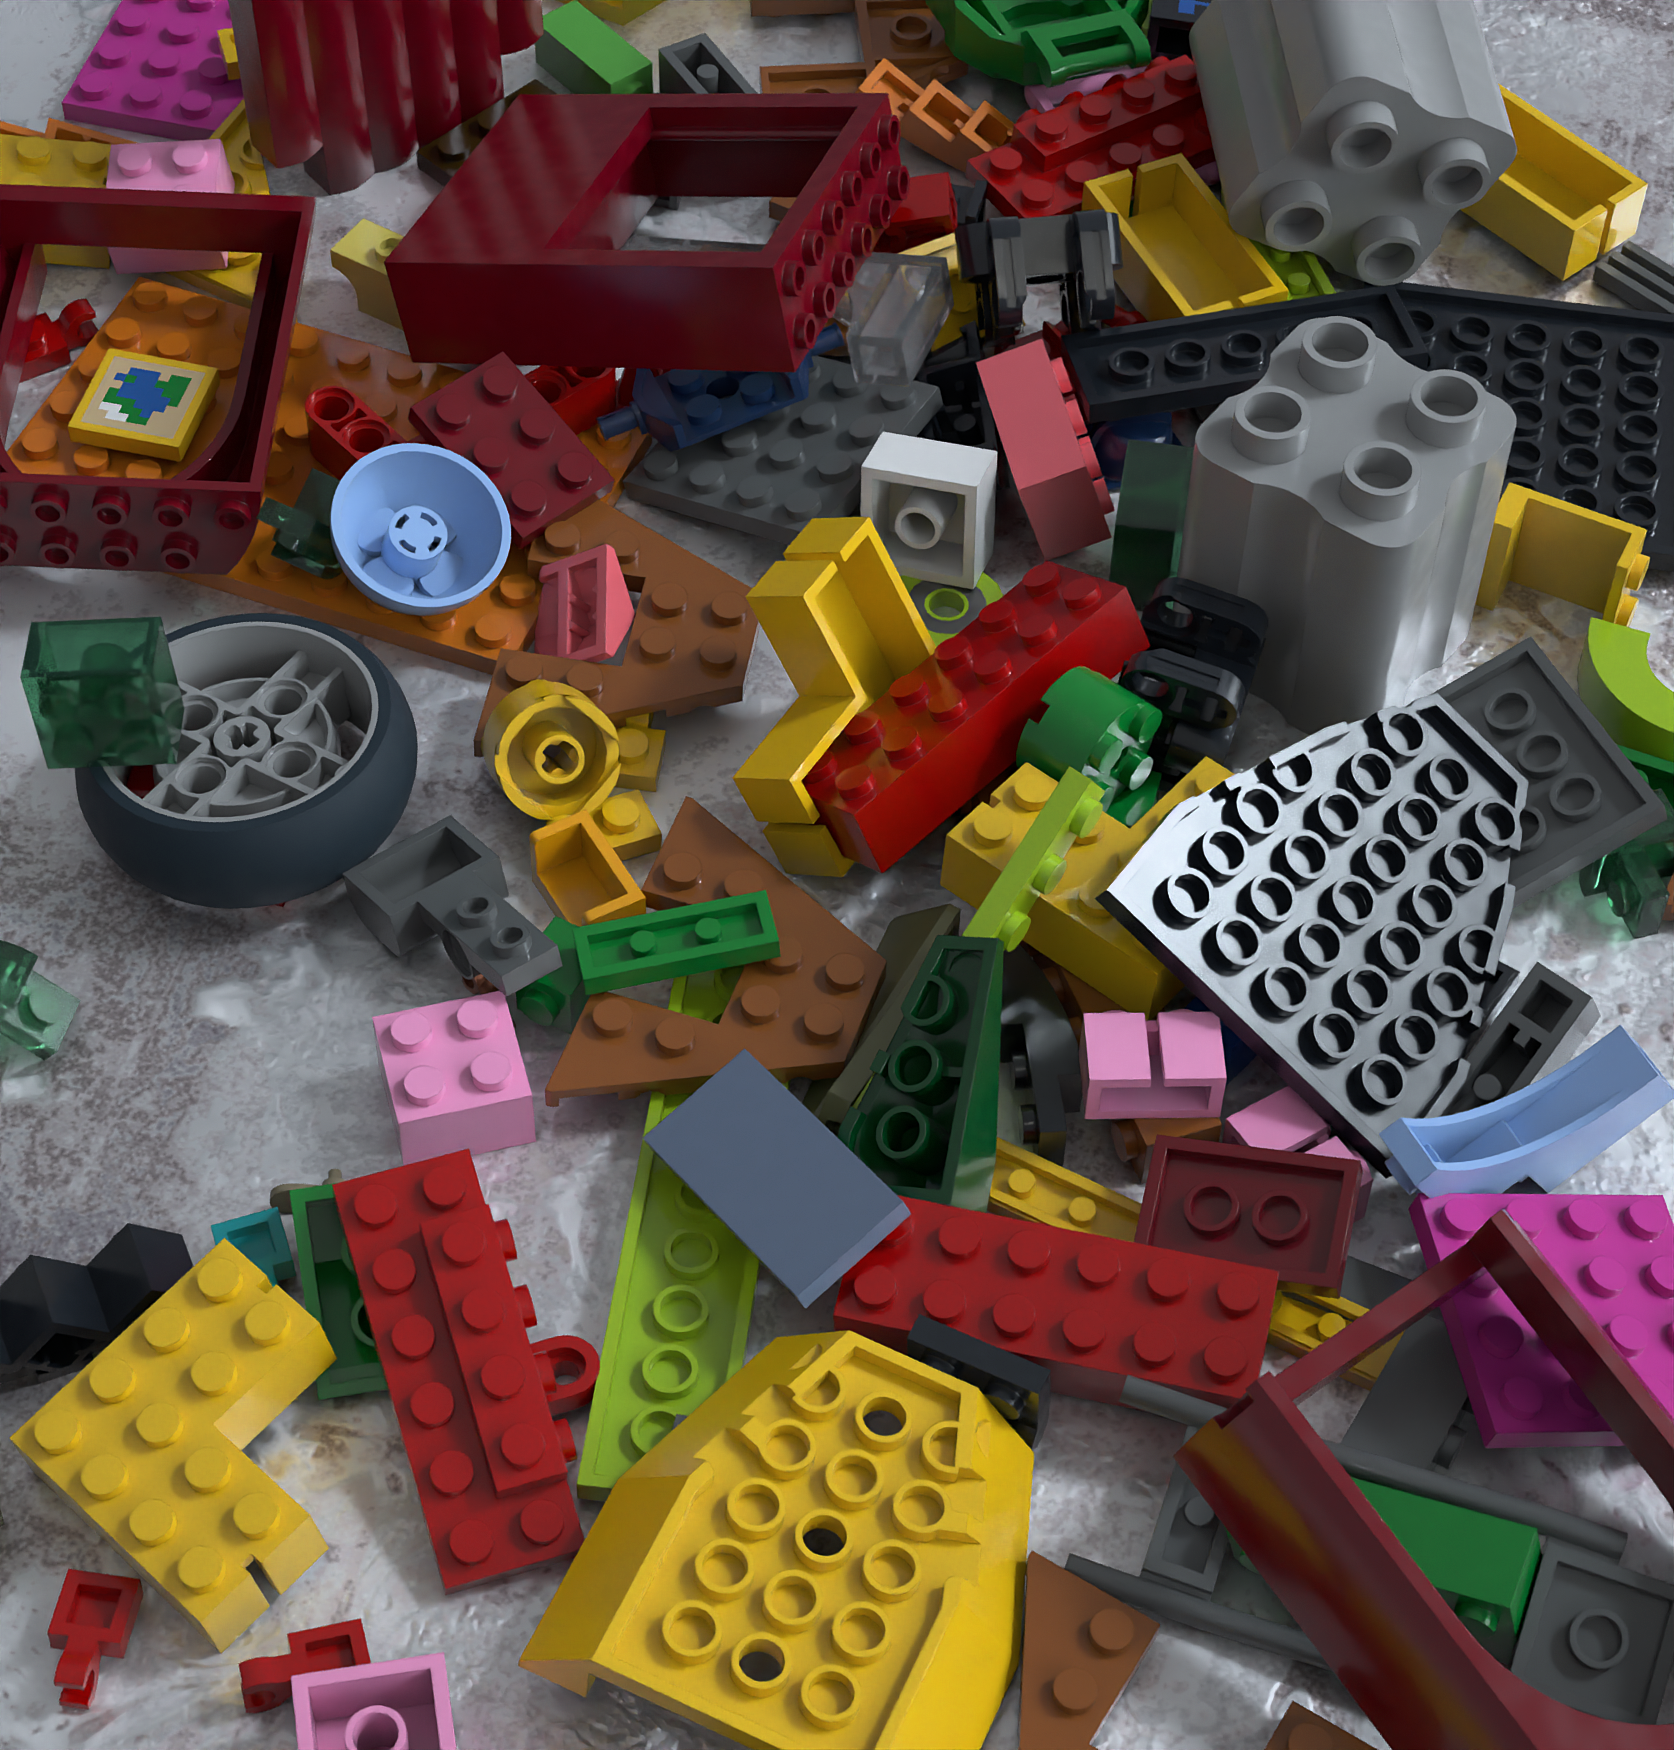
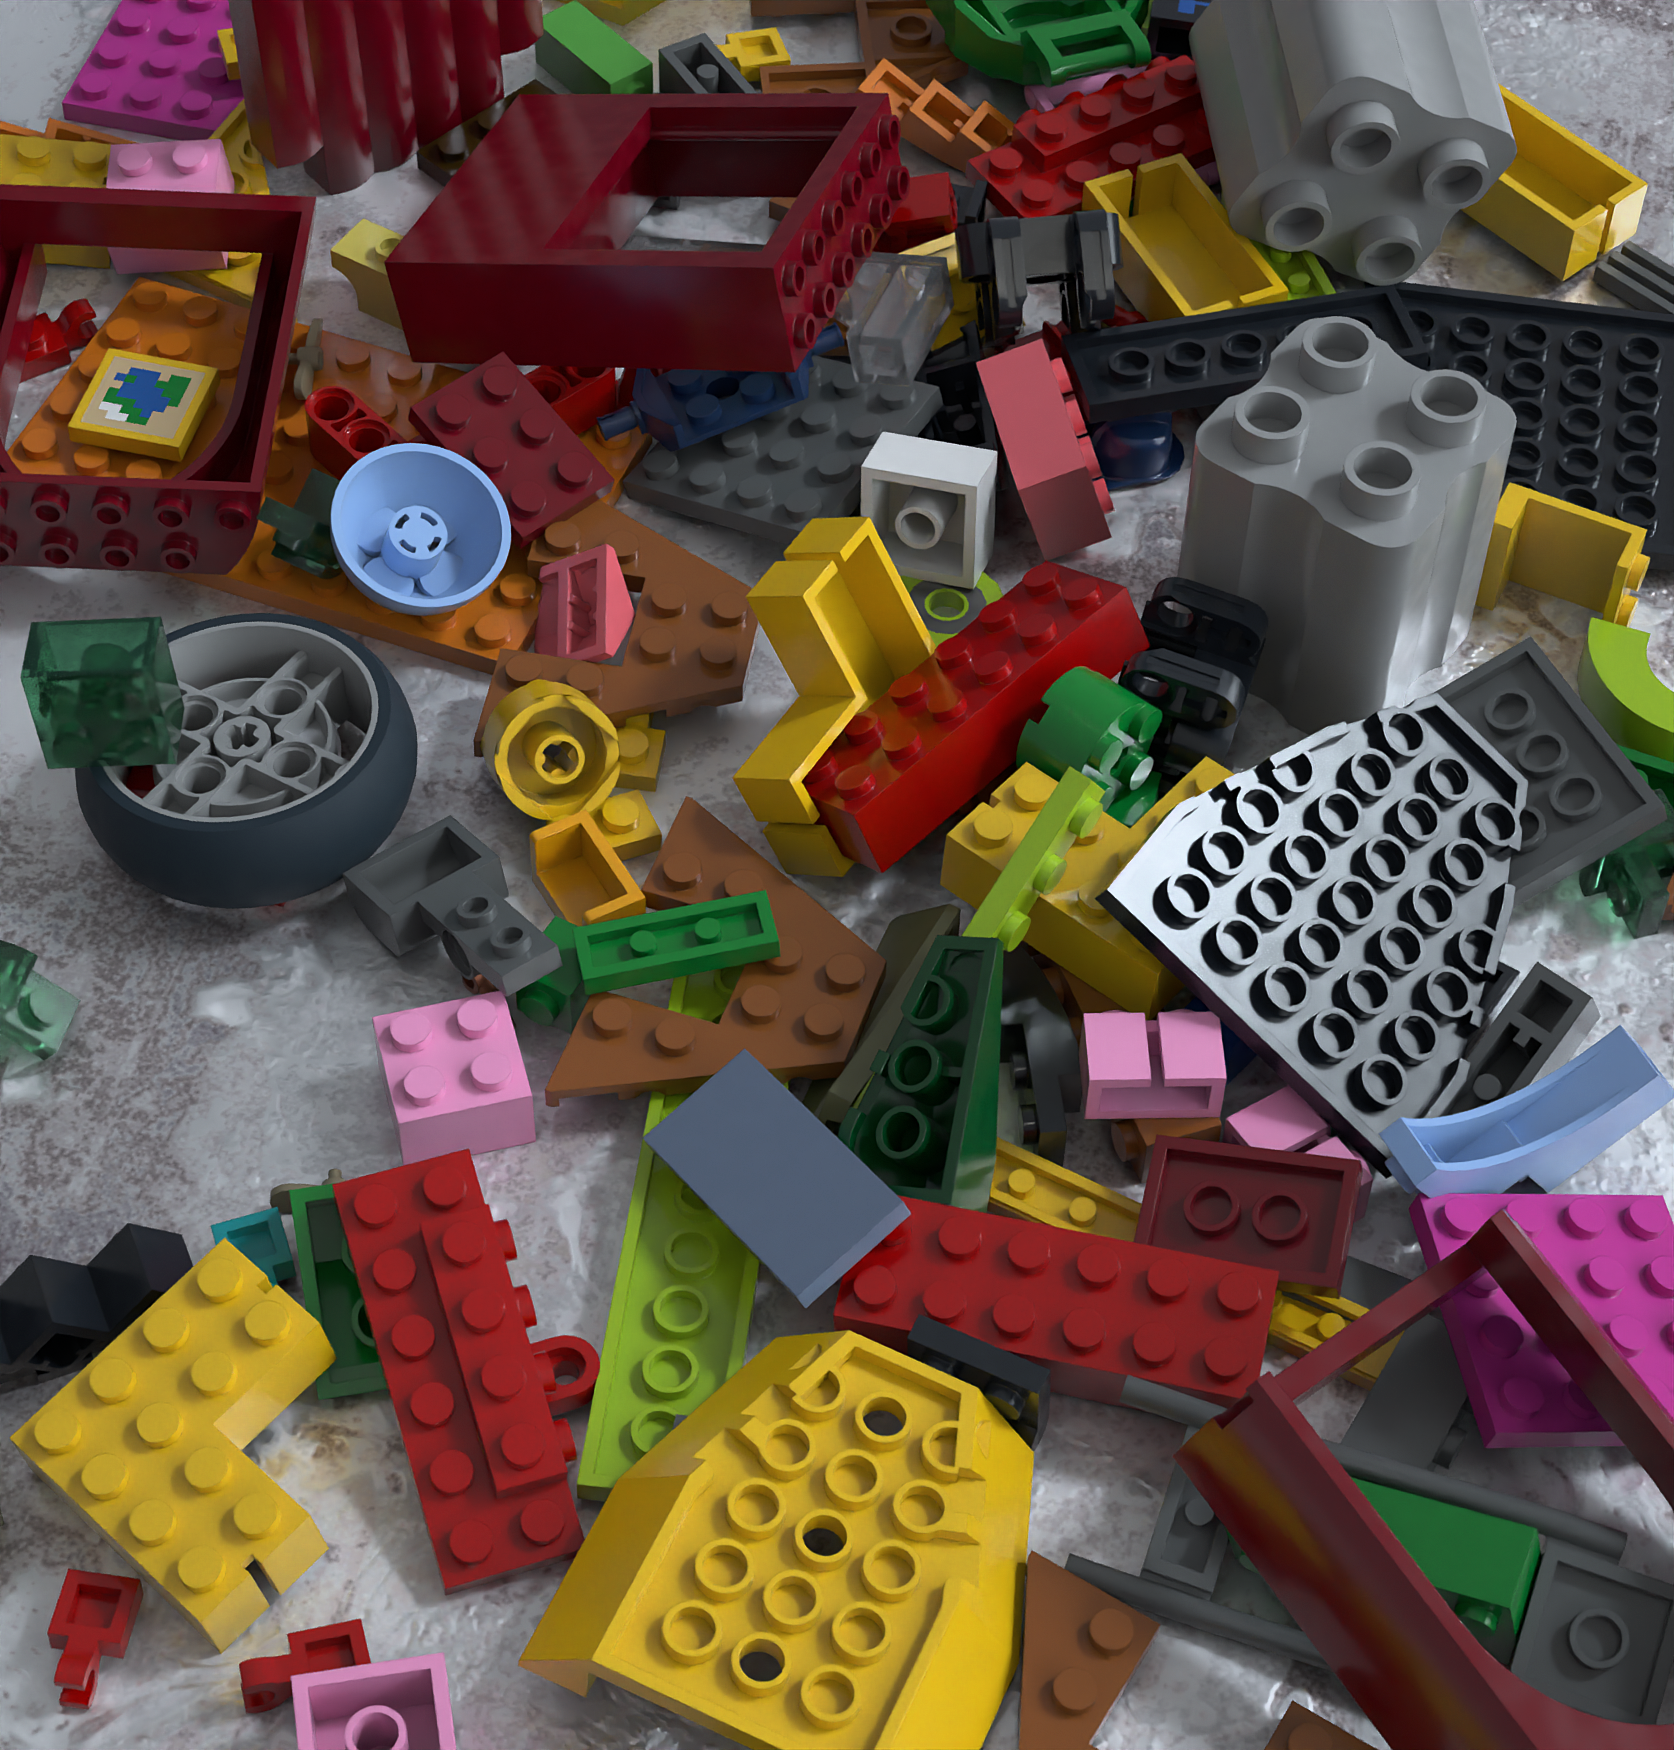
(308, 360): none -> dark tan piece
(754, 49): none -> yellow plate
(1150, 517): clear green brick -> none

